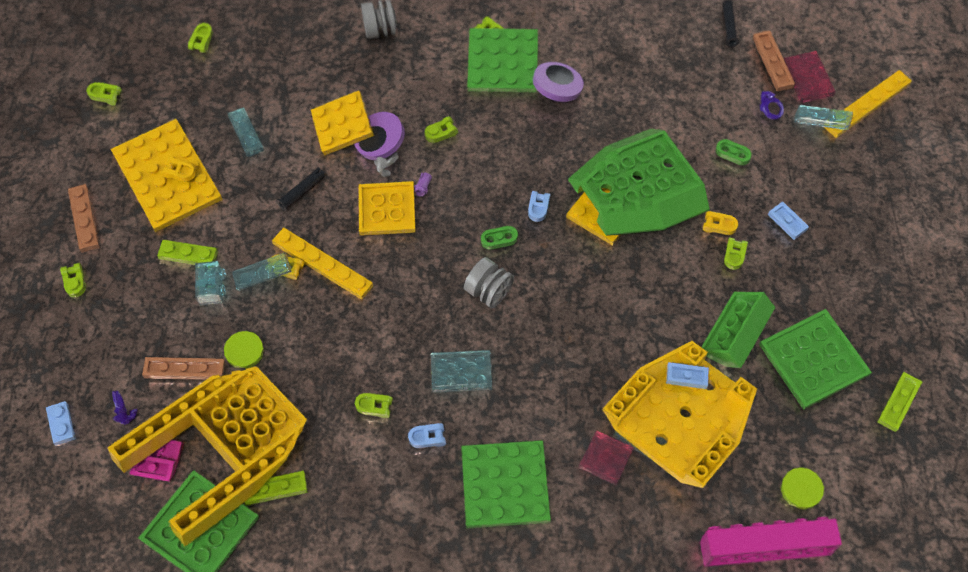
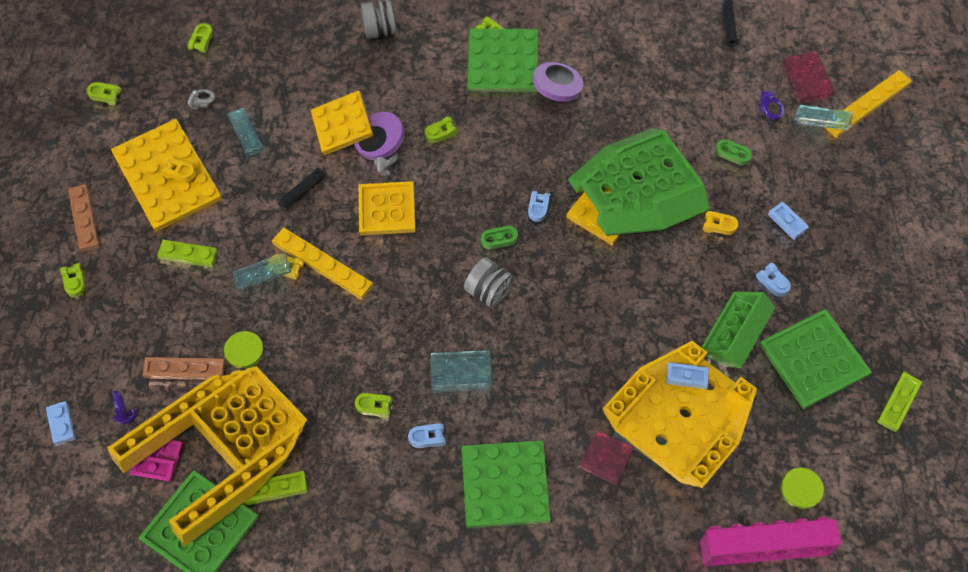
(195, 103): none -> light grey piece
(208, 283): clear light blue brick -> none
(421, 187): medium lavender pin -> none
(735, 258): lime plate -> none
(773, 61): nougat plate -> none
(779, 285): none -> light blue plate

